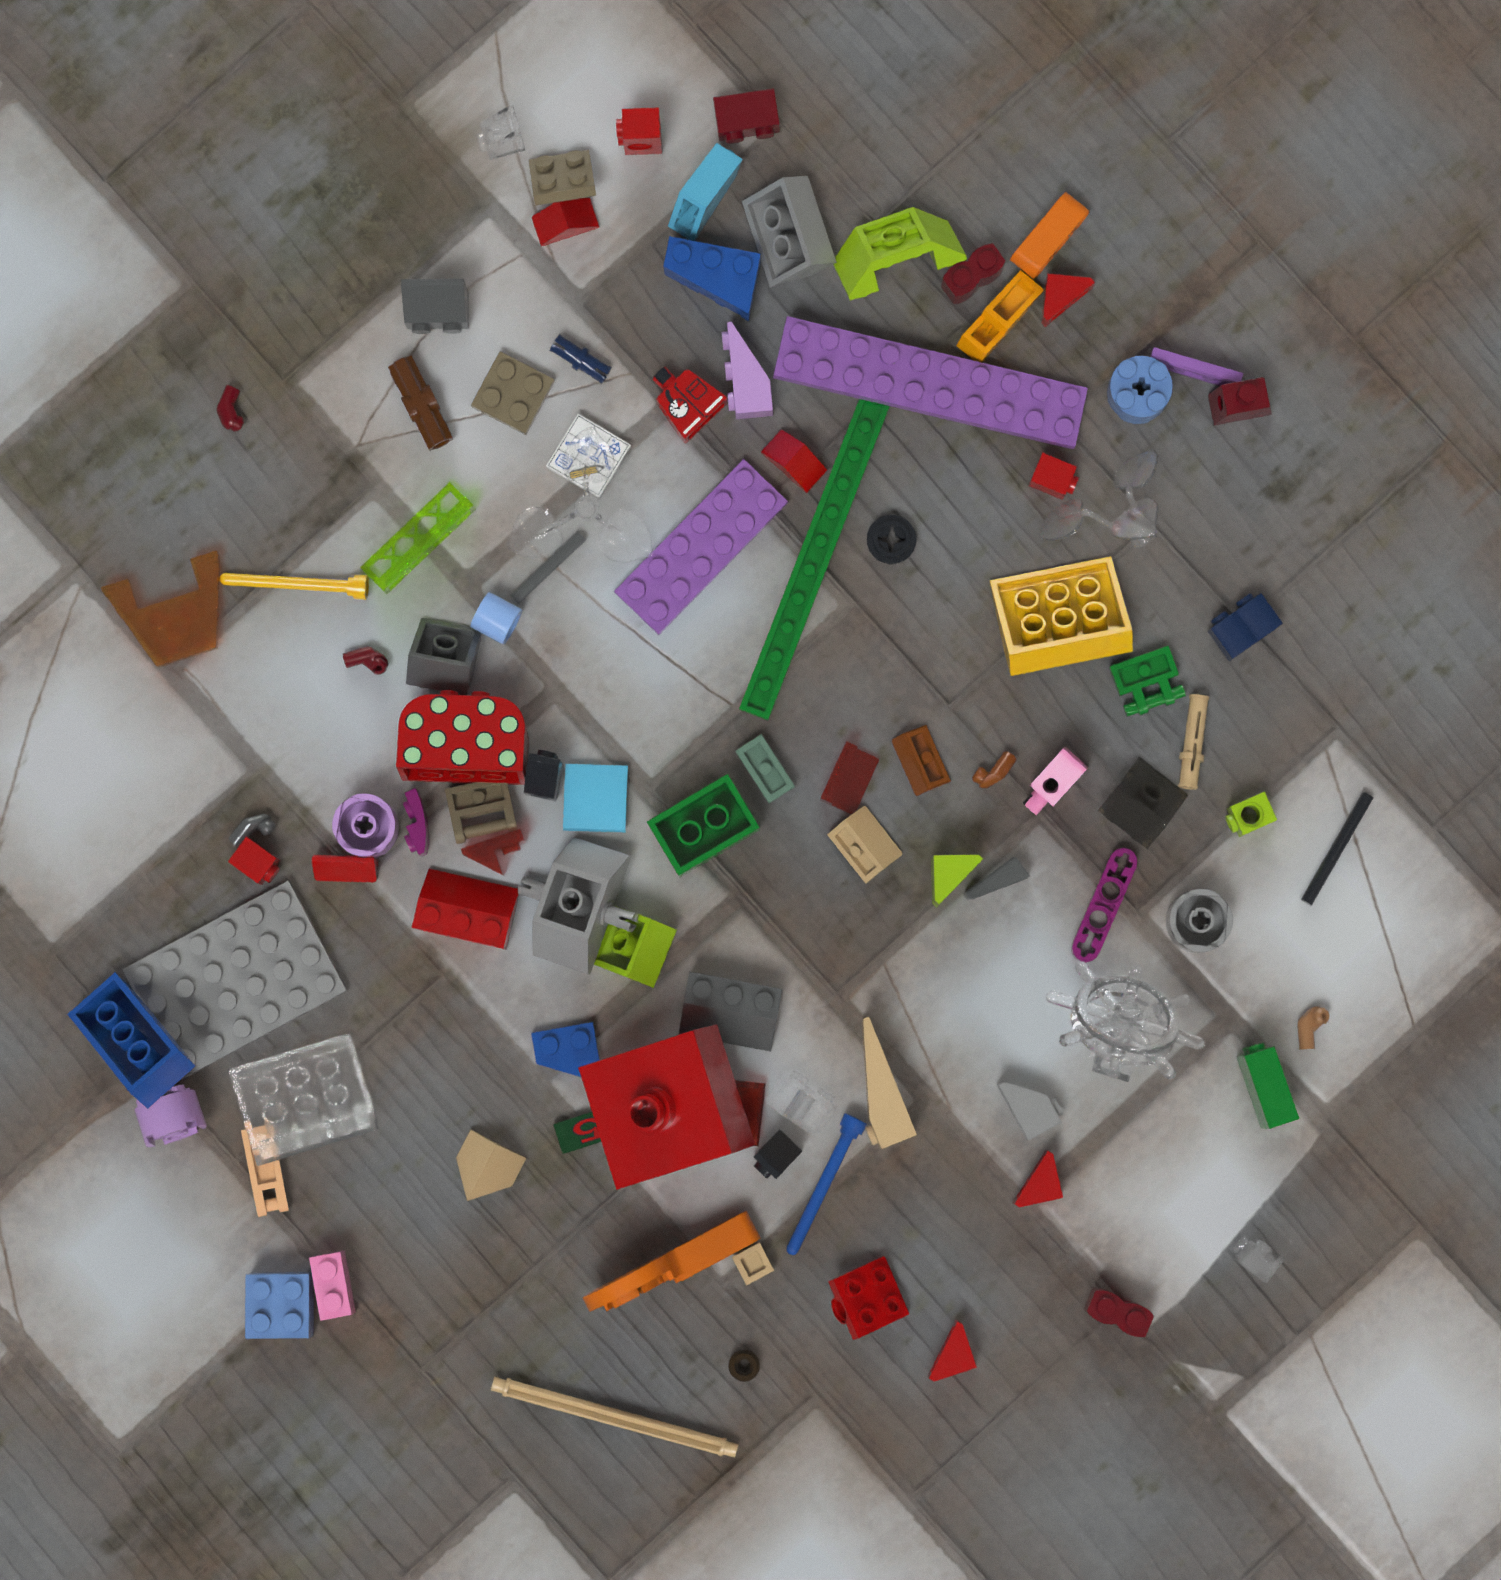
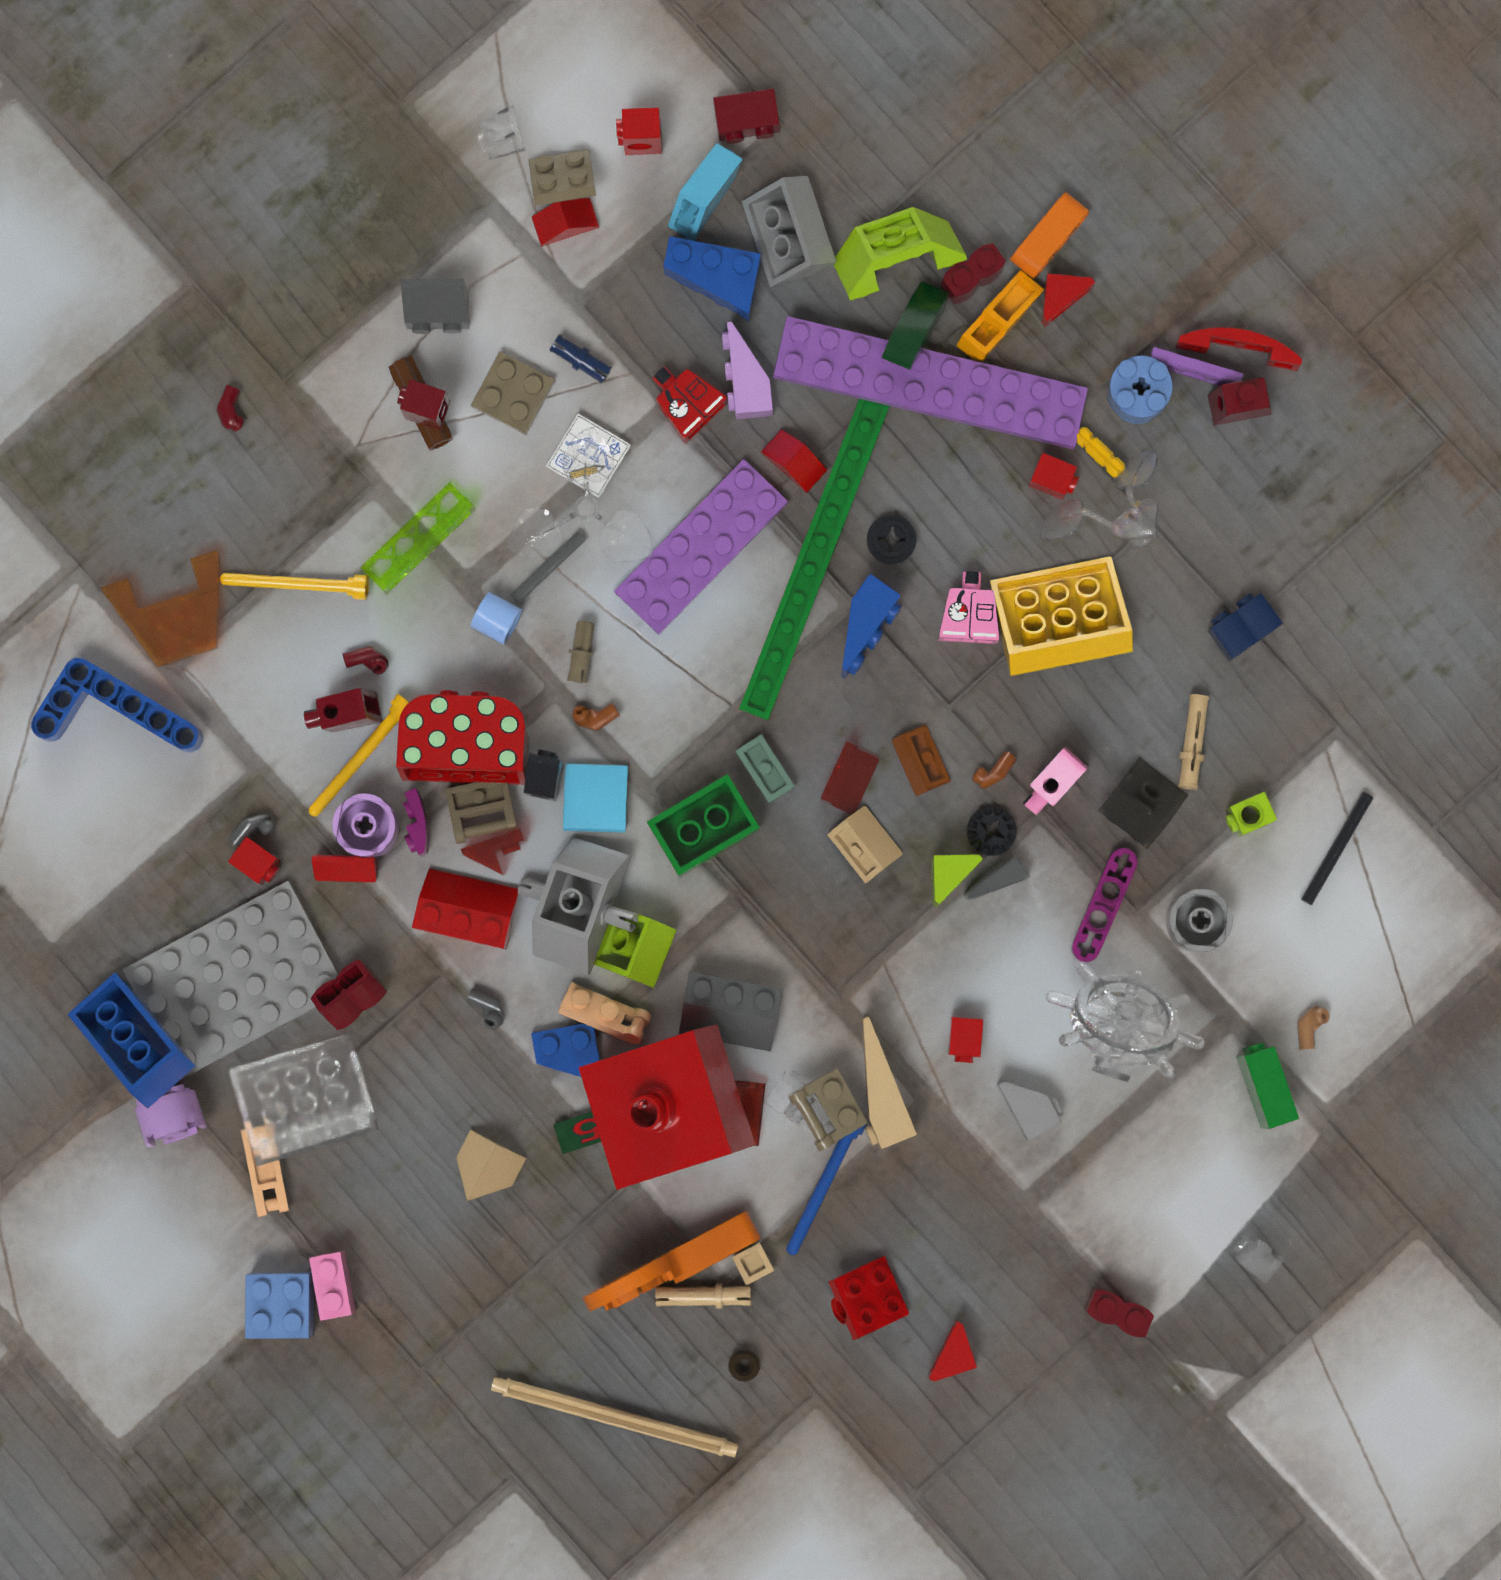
(117, 700): none -> blue beam
(348, 995): none -> dark red brick
(354, 708): none -> dark red torso
(360, 756): none -> yellow piece
(424, 404): none -> dark red brick
(443, 656): dark grey slope -> none
(490, 1006): none -> dark grey arm
(581, 652): none -> dark tan axle
(594, 719): none -> dark orange arm
(604, 1013): none -> light nougat plate
(703, 1296): none -> tan pin
(776, 1155): black slope -> none
(837, 1104): none -> dark tan plate
(869, 611): none -> blue slope
(915, 325): none -> dark green slope
(965, 1039): none -> red brick
(970, 613): none -> bright pink torso
(995, 845): none -> black gear
(1042, 1183): red slope -> none
(1100, 452): none -> yellow axle
(1143, 672): green plate -> none
(1278, 354): none -> red slope

